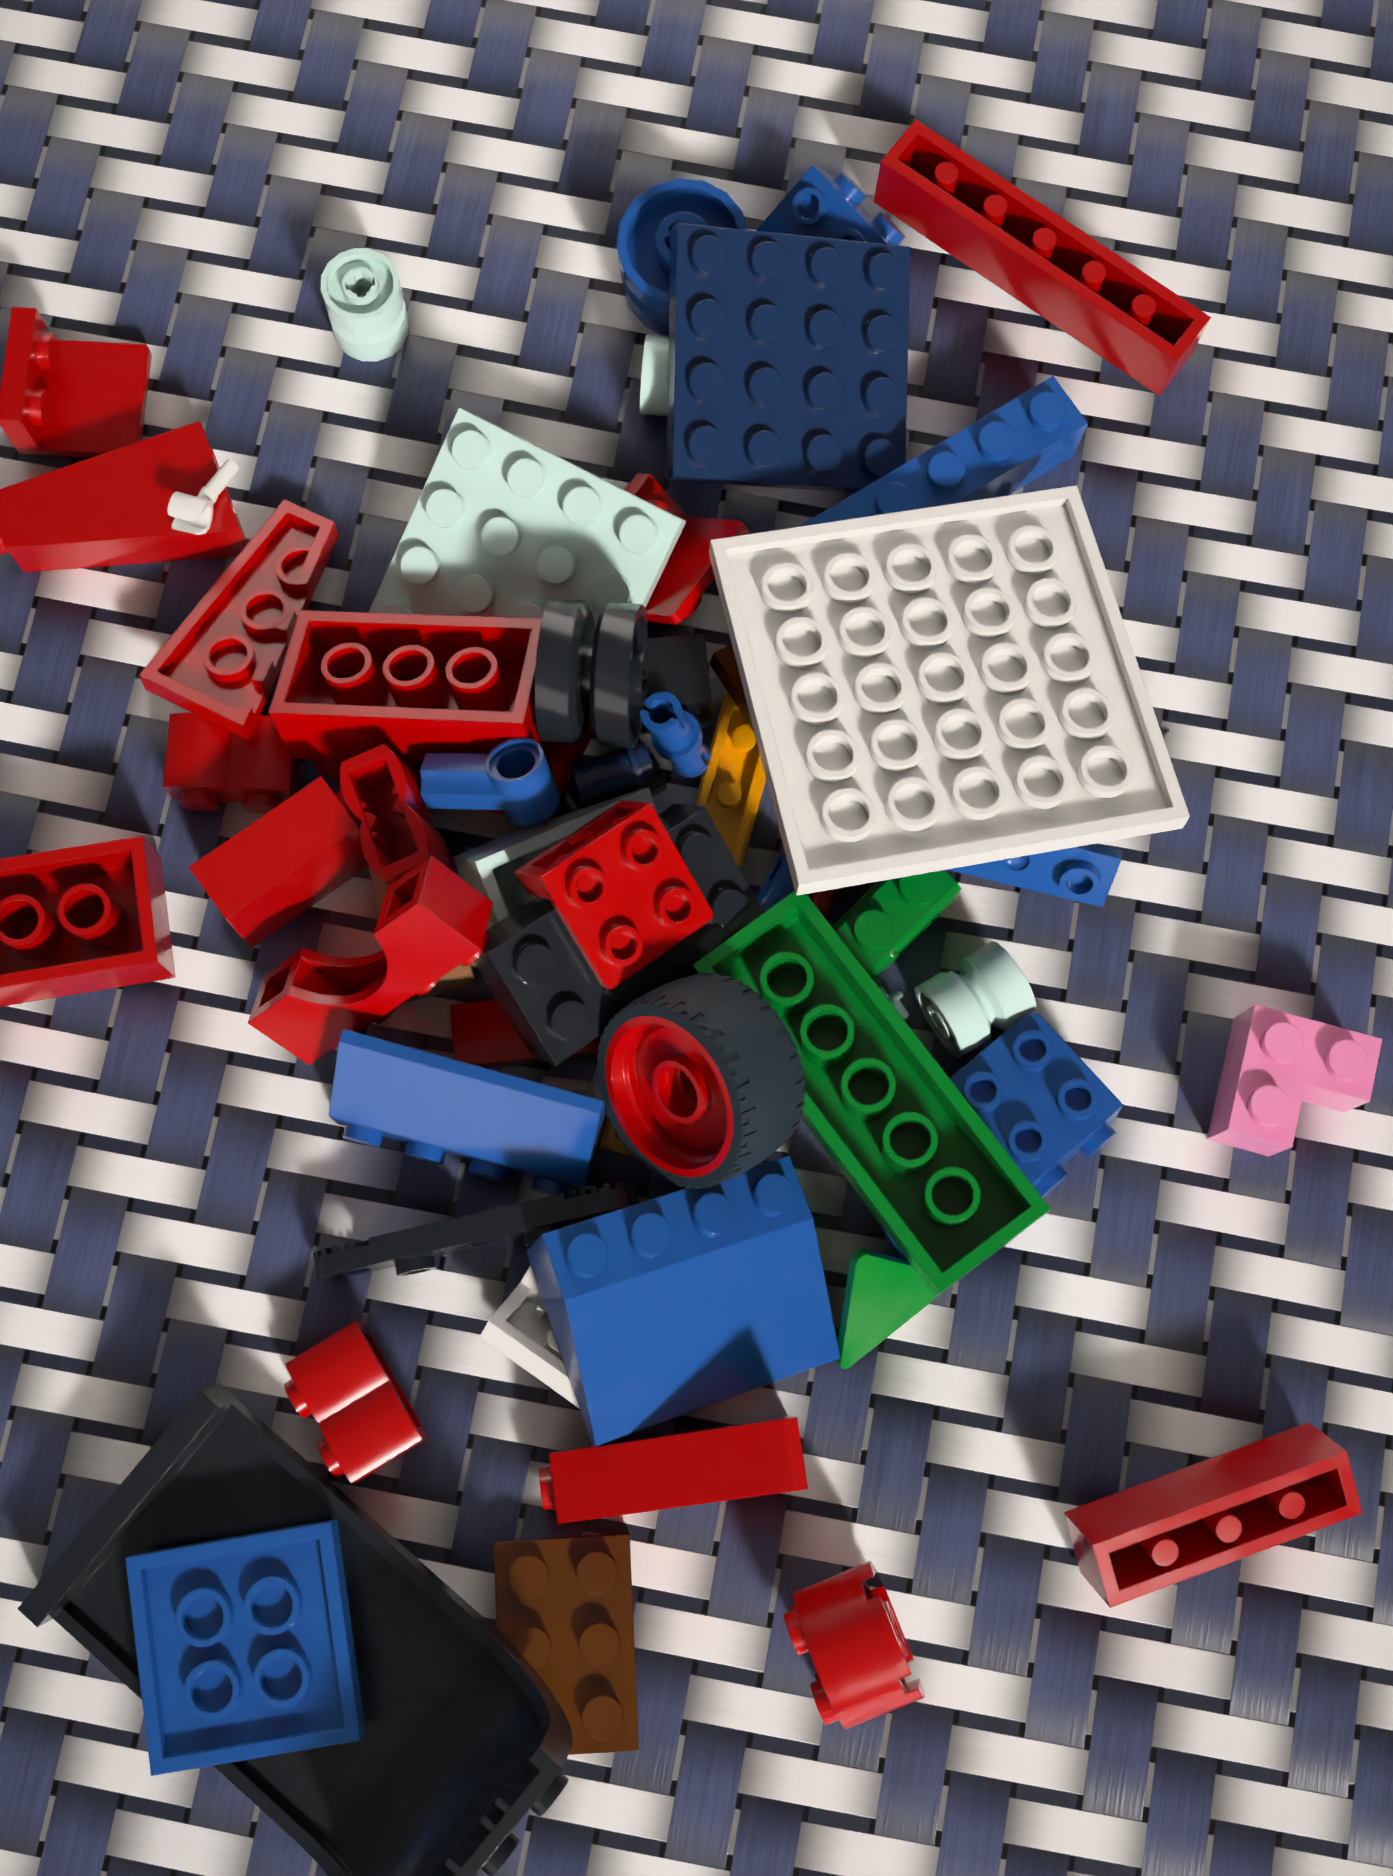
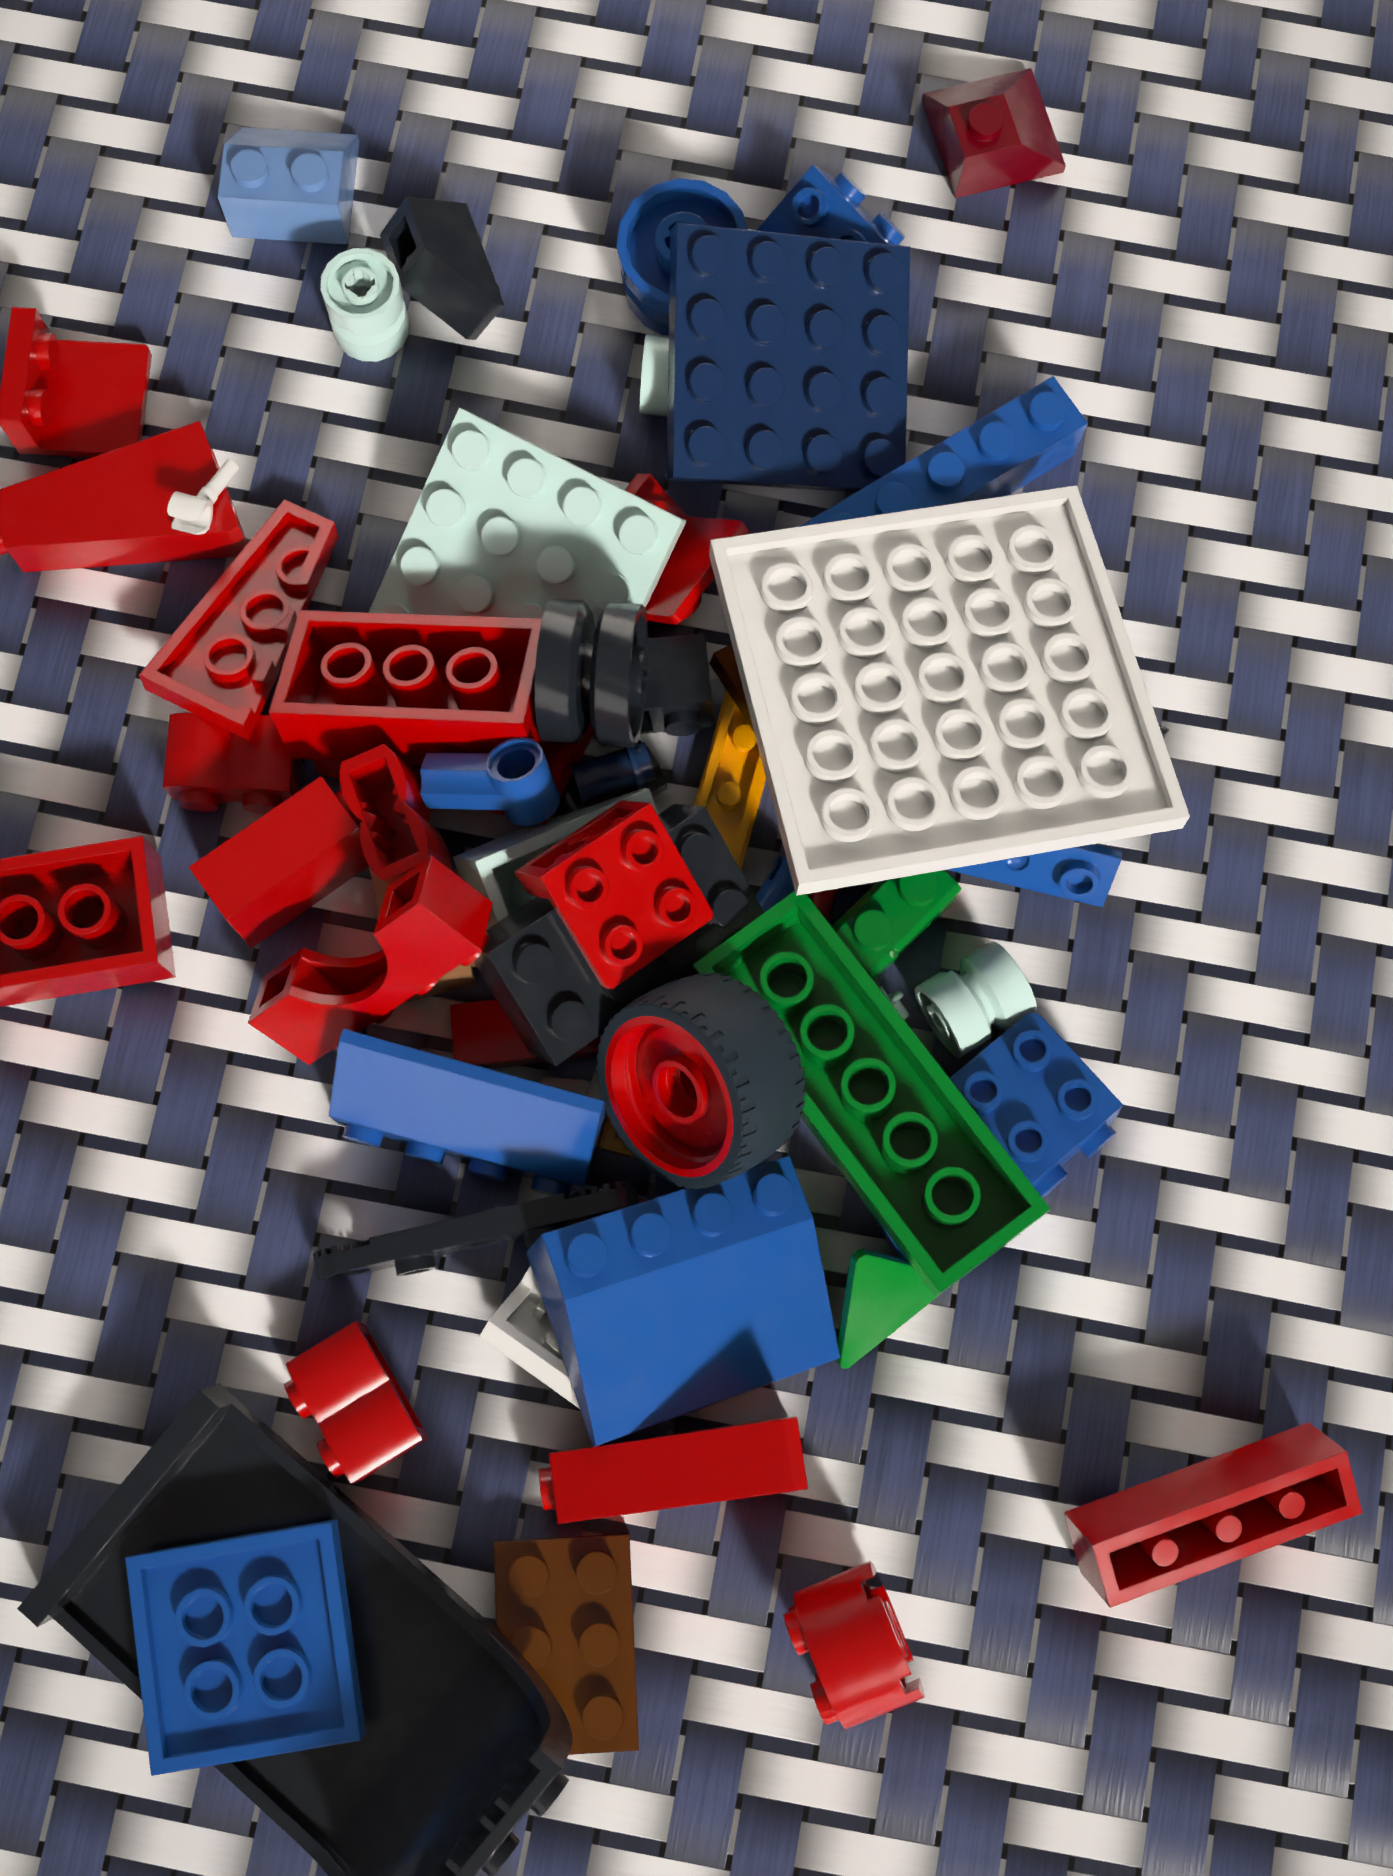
(289, 185): none -> medium blue slope
(443, 263): none -> black slope
(675, 734): blue pin -> none
(993, 133): none -> dark red slope
(1038, 257): red brick -> none
(1278, 1063): bright pink brick -> none

